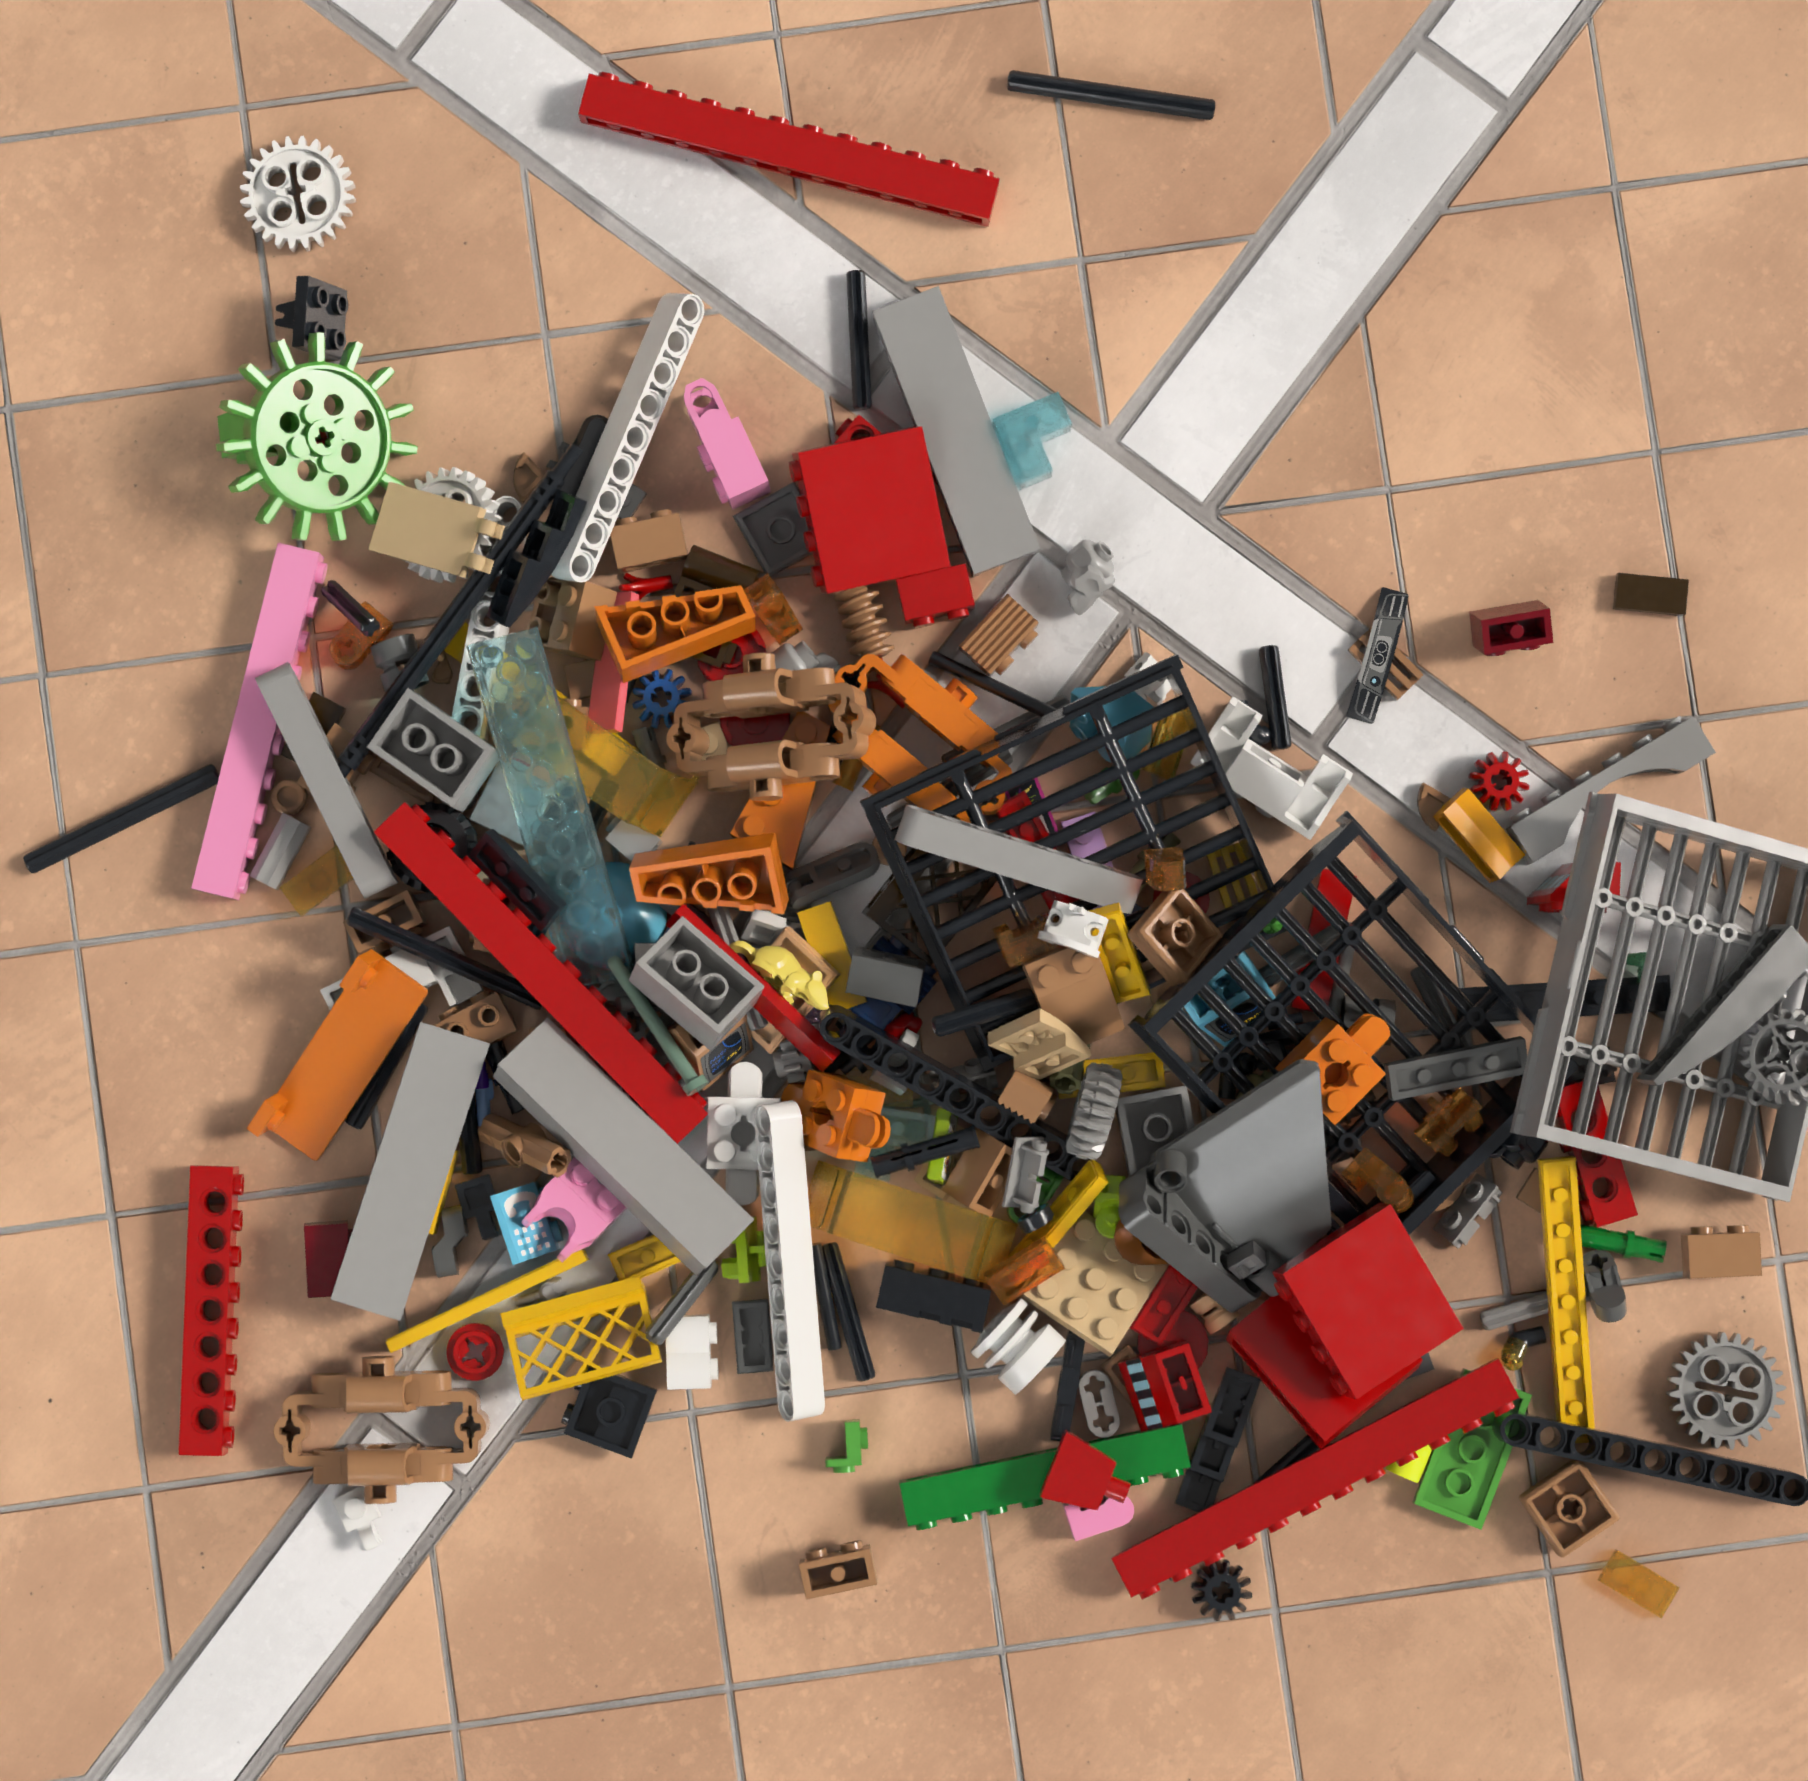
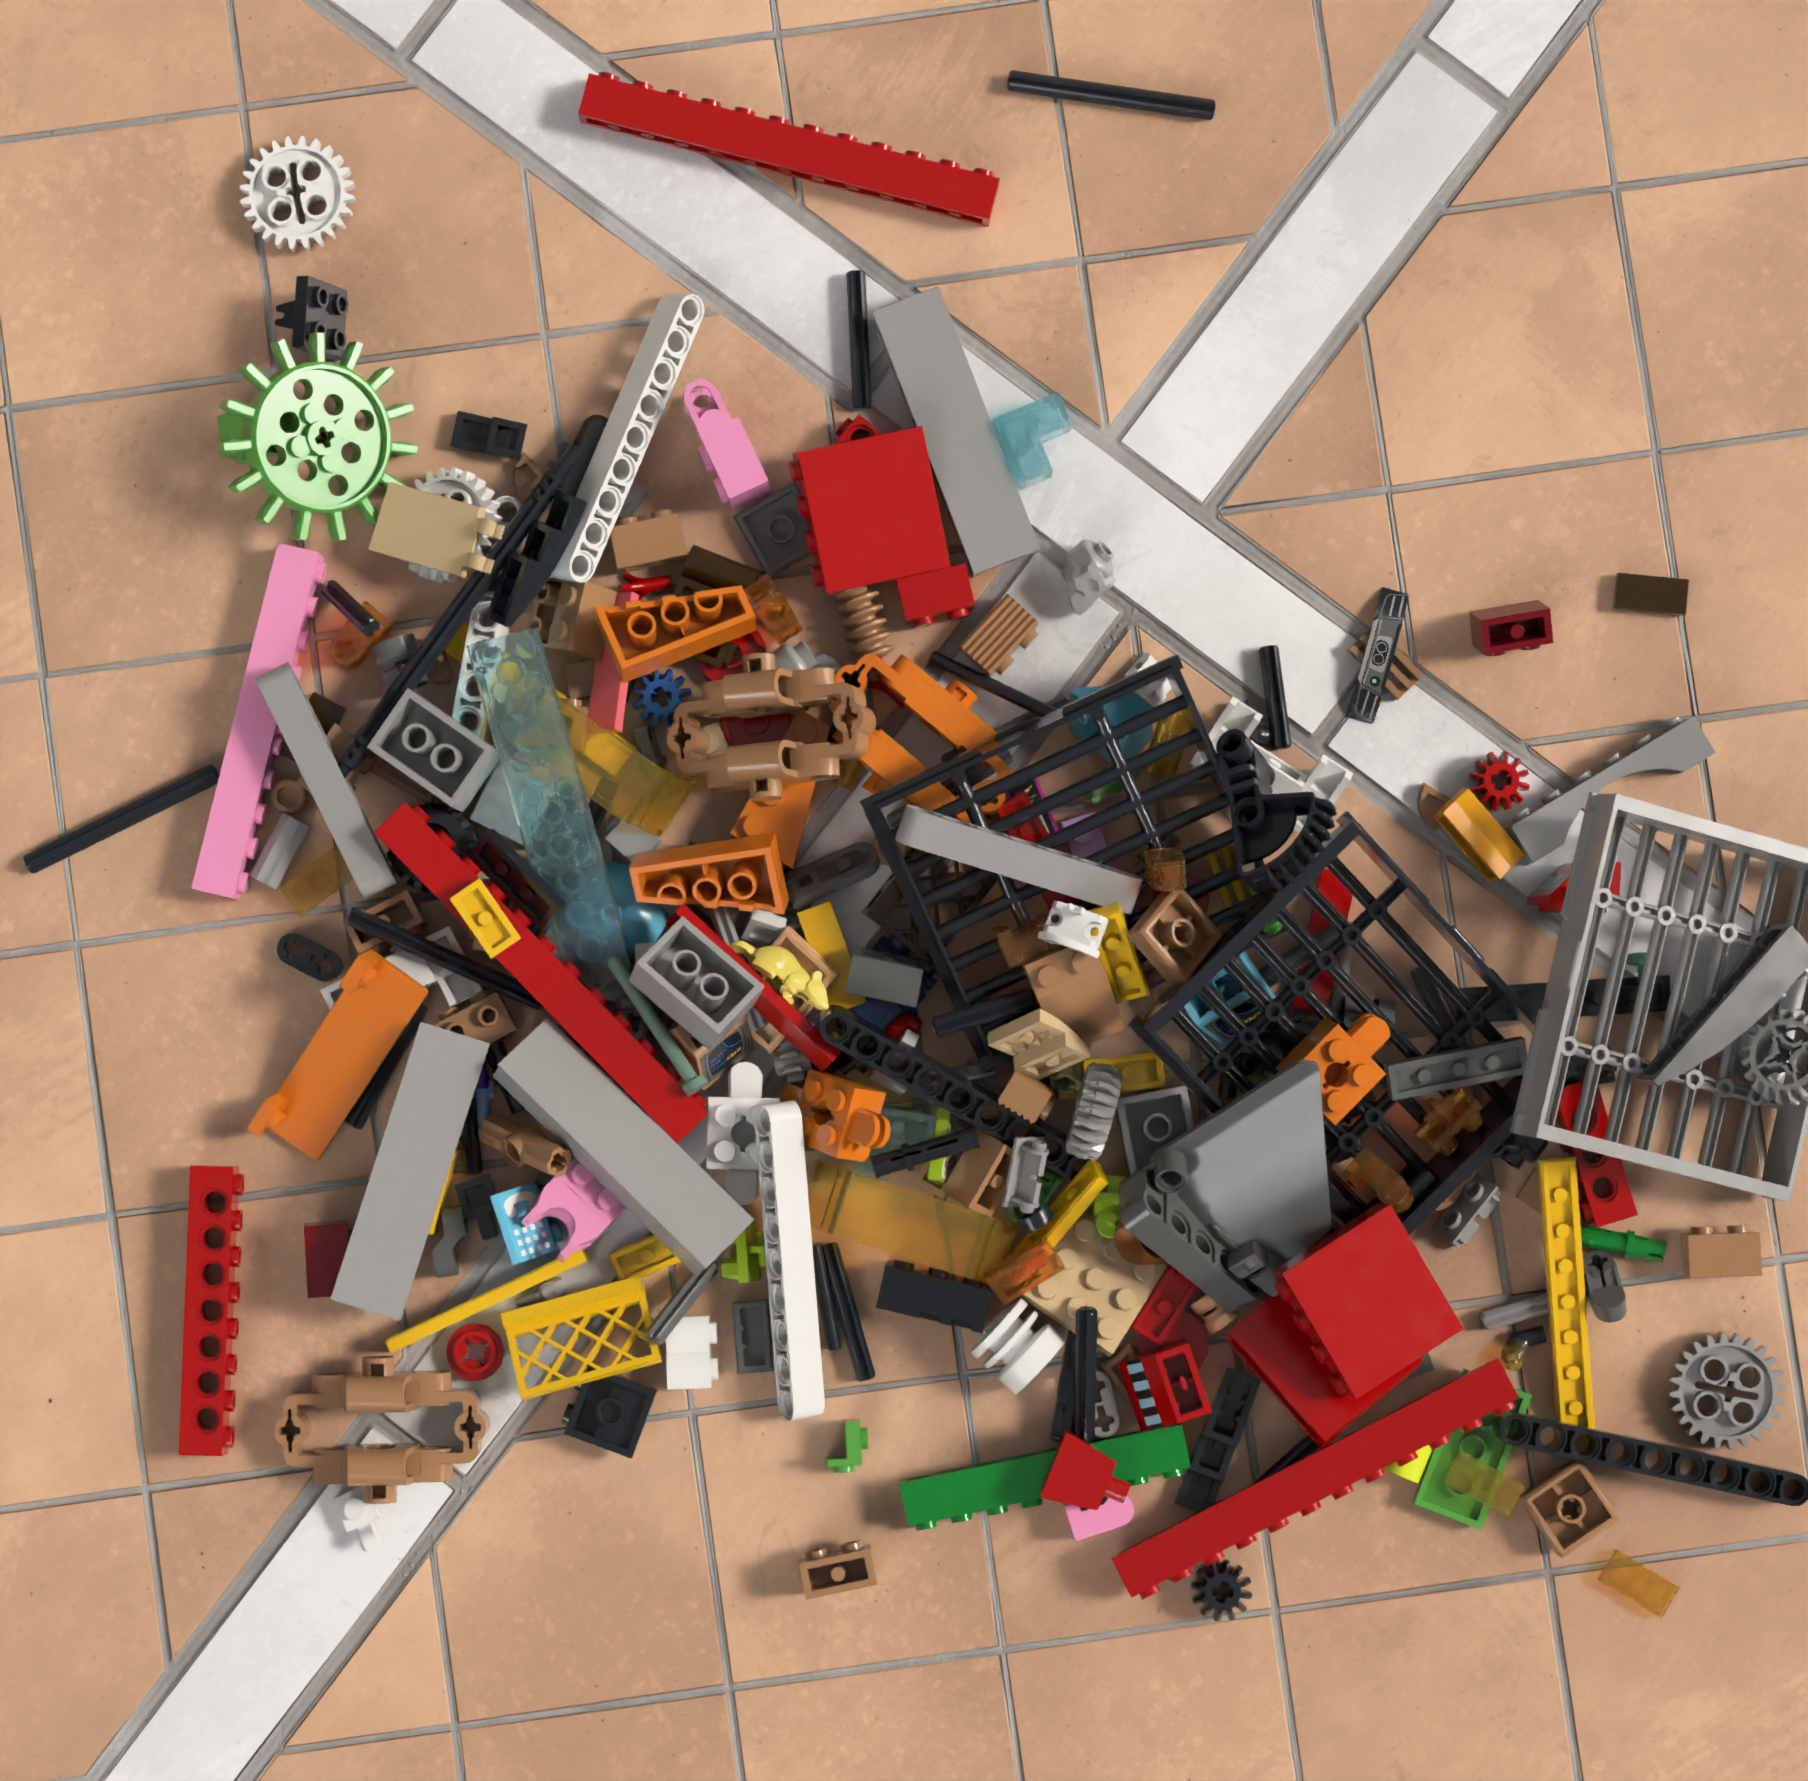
(306, 965): none -> black beam
(485, 918): none -> yellow plate
(488, 435): none -> black slope
(1085, 1373): none -> black axle
(1266, 819): none -> black arm
(1483, 1483): none -> clear yellow plate

